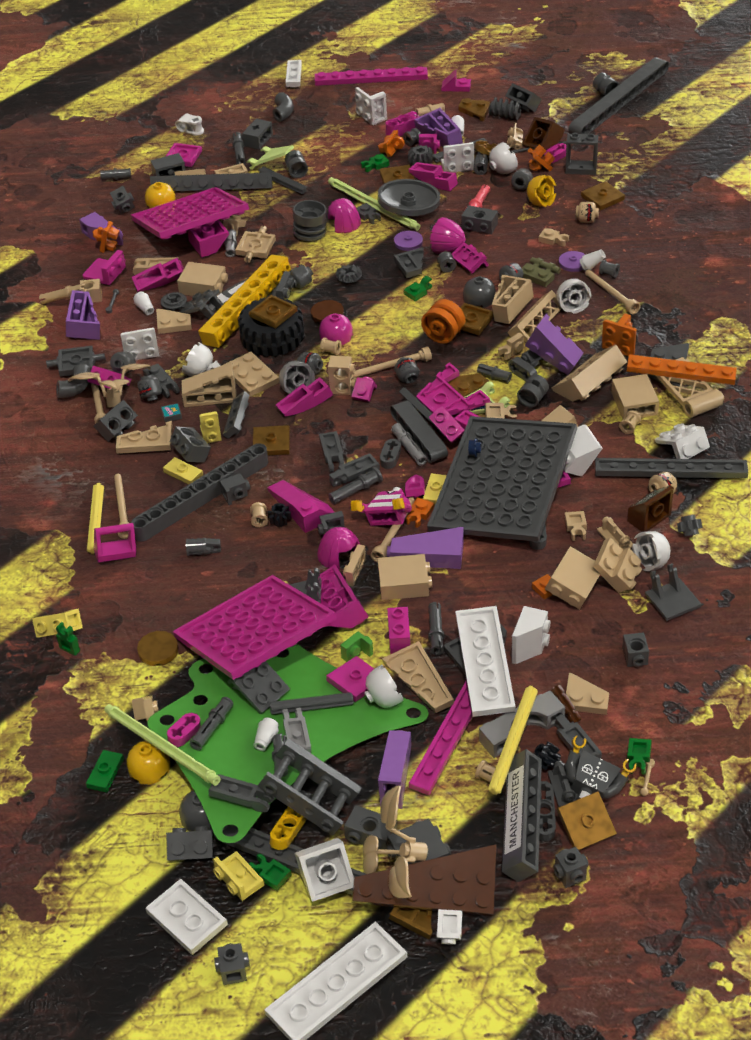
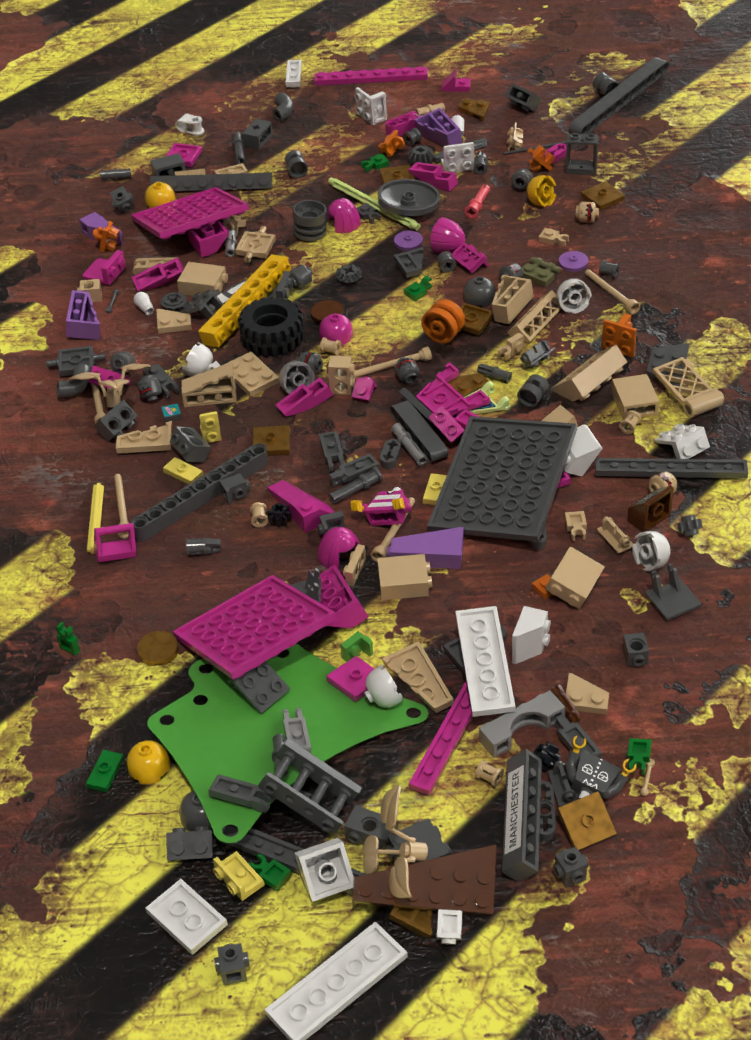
(47, 624): light yellow bracket -> none
(60, 294): tan pin -> none
(140, 343): white bracket -> none
(144, 707): tan bracket -> none
(162, 744): yellowish green piece -> none
(181, 728): dark pink beam -> none
(216, 717): dark grey pin -> none
(236, 415): dark grey plate -> none
(266, 730): white cone -> none
(271, 154): yellowish green flag -> none
(273, 311): pearl gold plate -> none
(285, 181): dark grey axle -> none
(288, 817): yellow beam -> none
(312, 703): dark grey axle -> none
(395, 764): medium lavender slope -> none
(398, 628): dark pink brick -> none
(415, 487): dark pink plate -> none
(420, 510): orange plate -> none
(429, 140): dark pink bracket -> none
(436, 633): dark grey pin -> none
(474, 447): dark blue plate -> none
(479, 219): dark grey brick -> none
(484, 147): pearl gold tile -> none
(497, 410): tan plate -> none
(502, 159): white cylinder -> none
(505, 109): dark grey piece -> none
(512, 741): light yellow axle -> none
(521, 368): dark grey beam -> none
(544, 133): reddish brown slope -> none
(553, 346): medium lavender wedge -> none
(590, 260): white cone -> none
(617, 565): tan plate -> none
(681, 369): orange plate -> none

